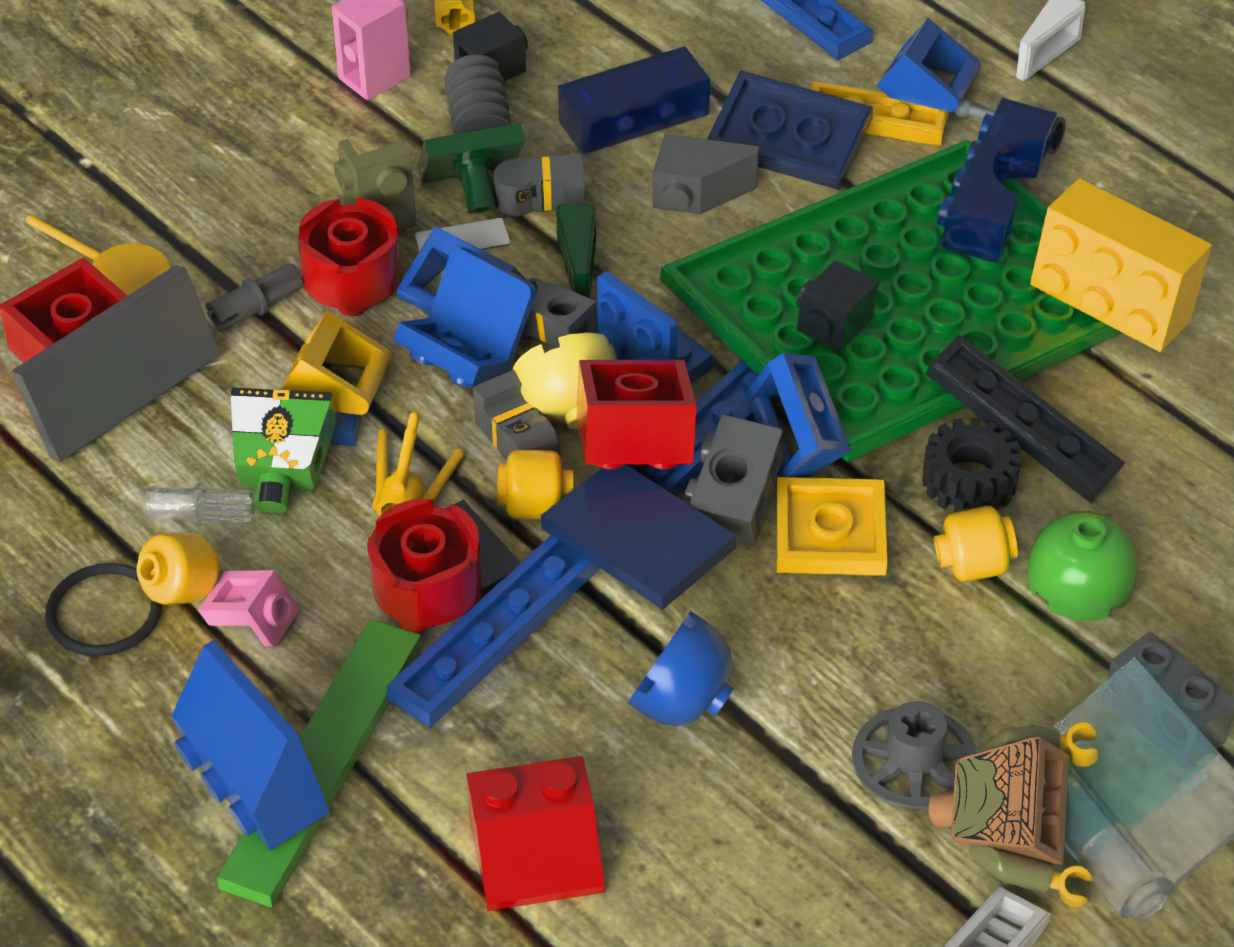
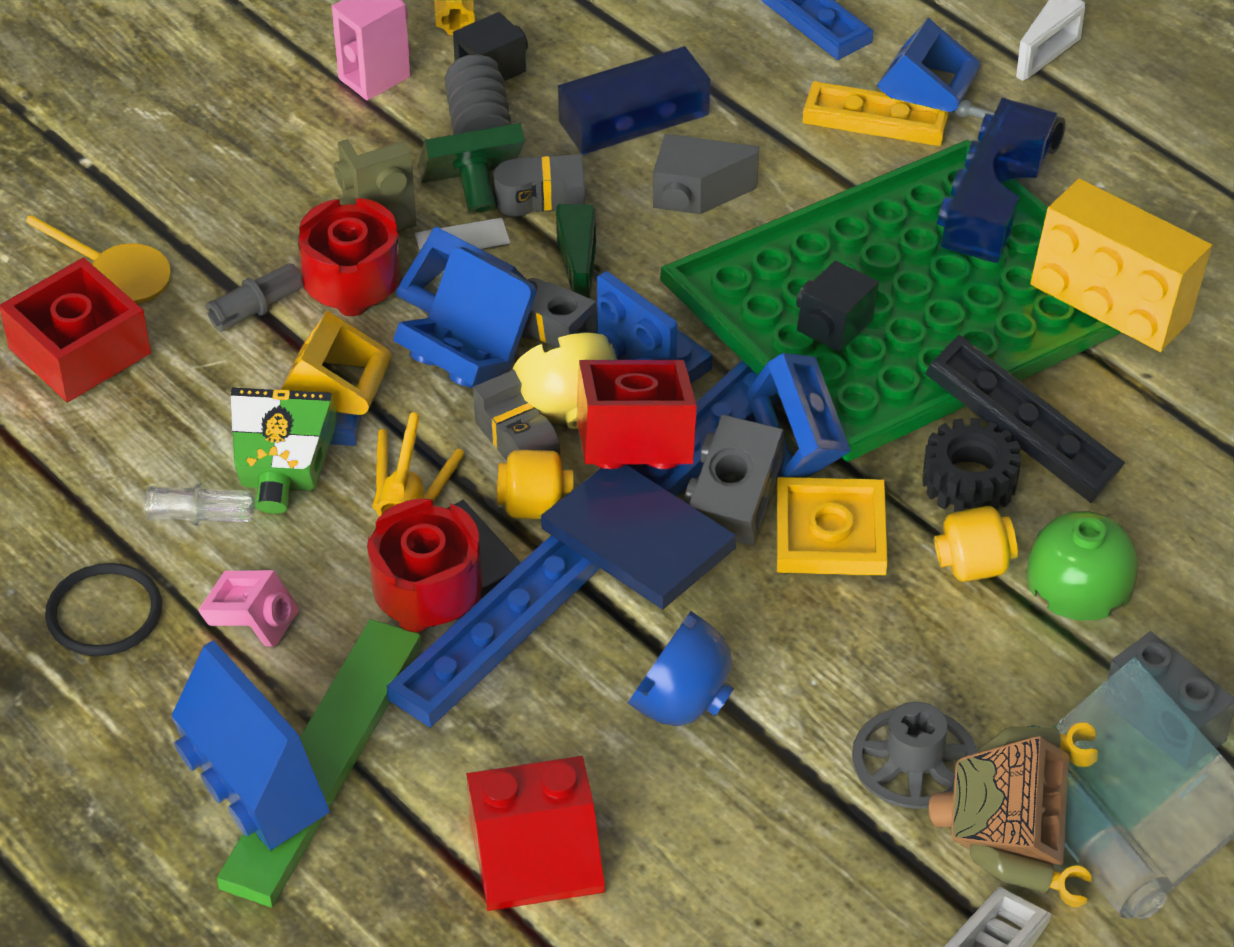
(116, 363): dark grey tile -> none
(178, 568): yellow head -> none
(795, 128): dark blue tile -> none

